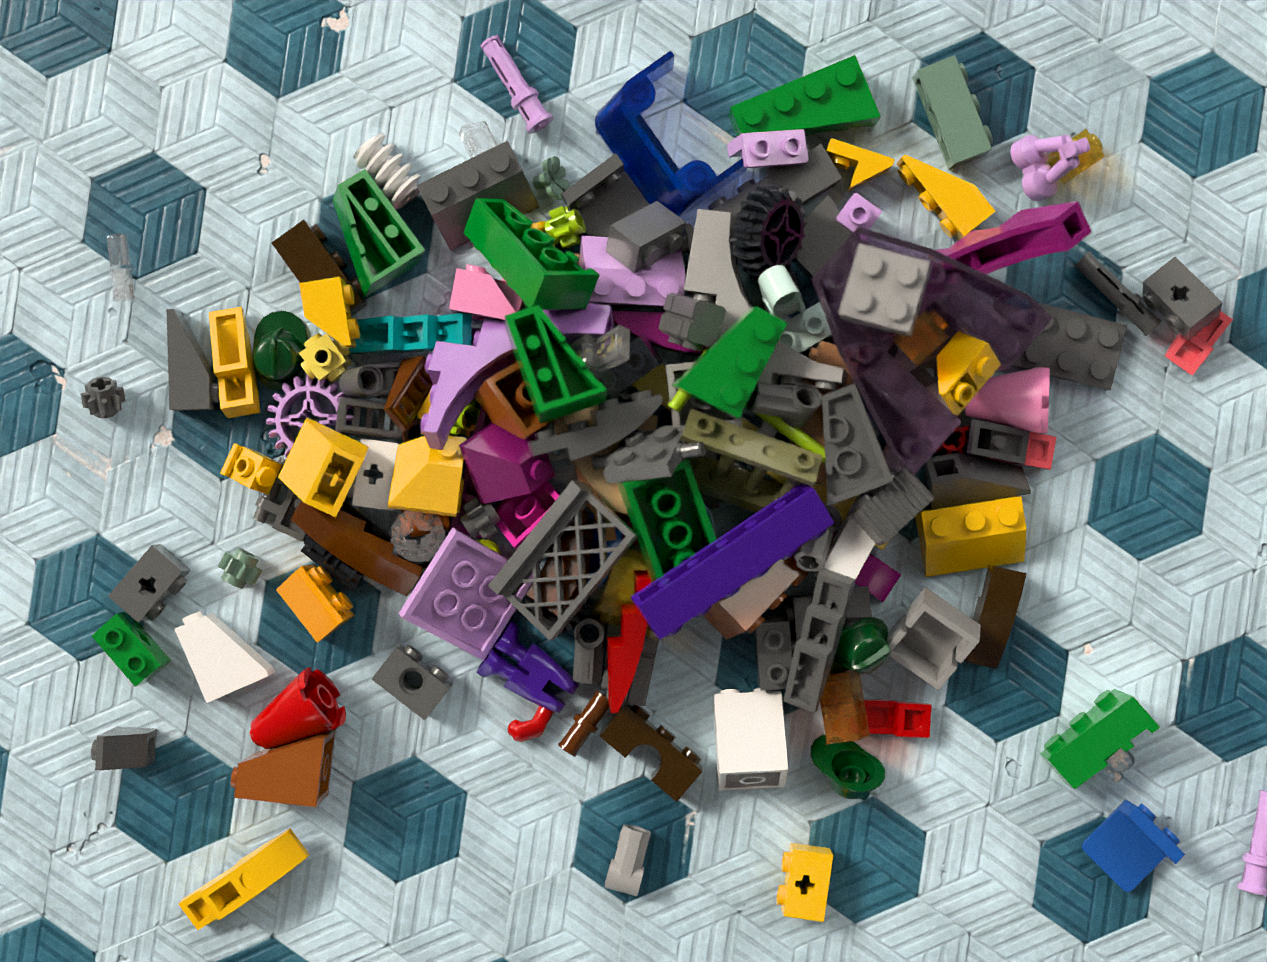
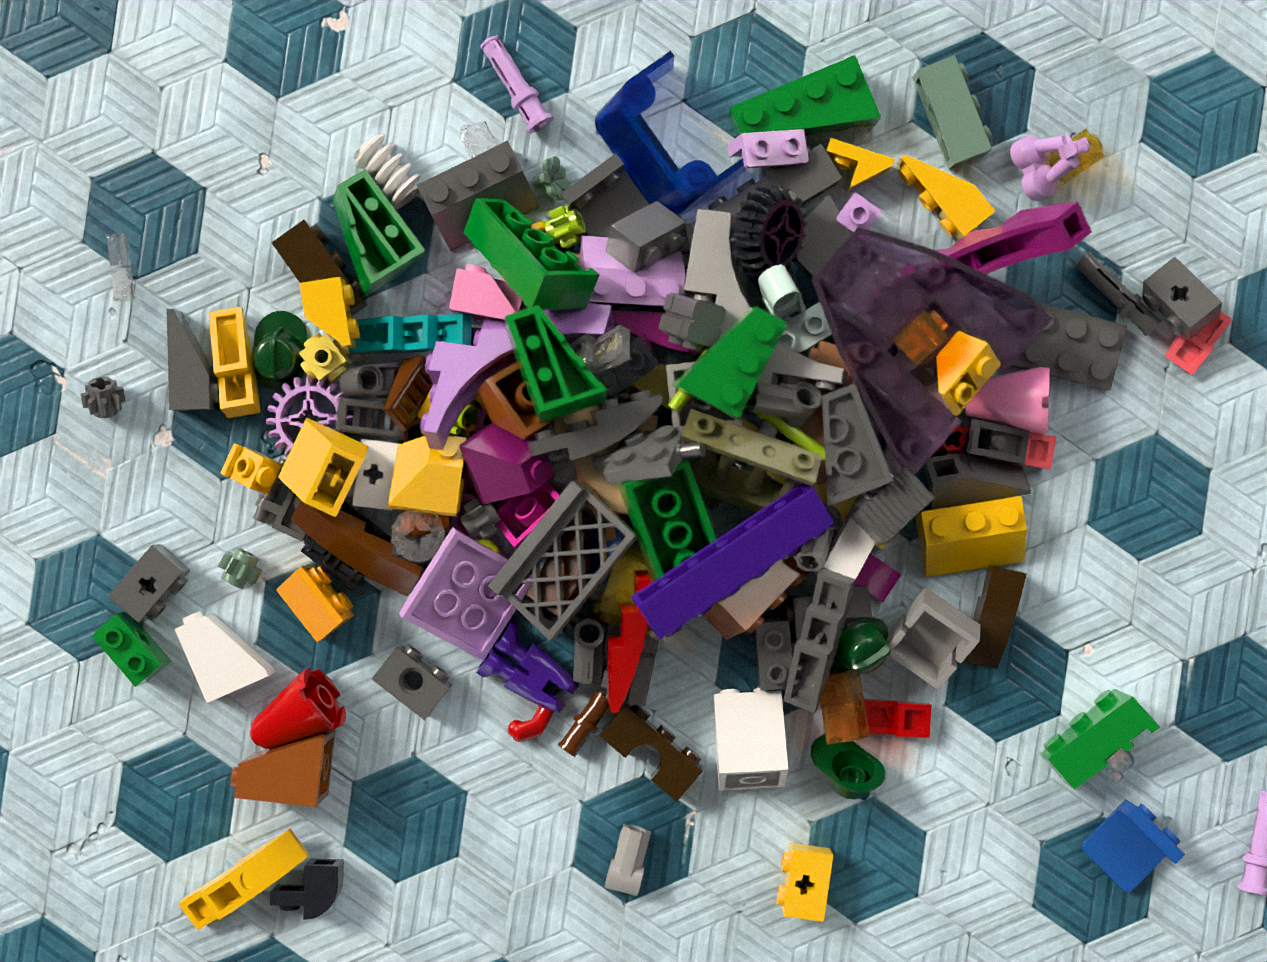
(124, 748): dark grey slope -> none
(321, 888): none -> black brick
(885, 290): light grey brick -> none

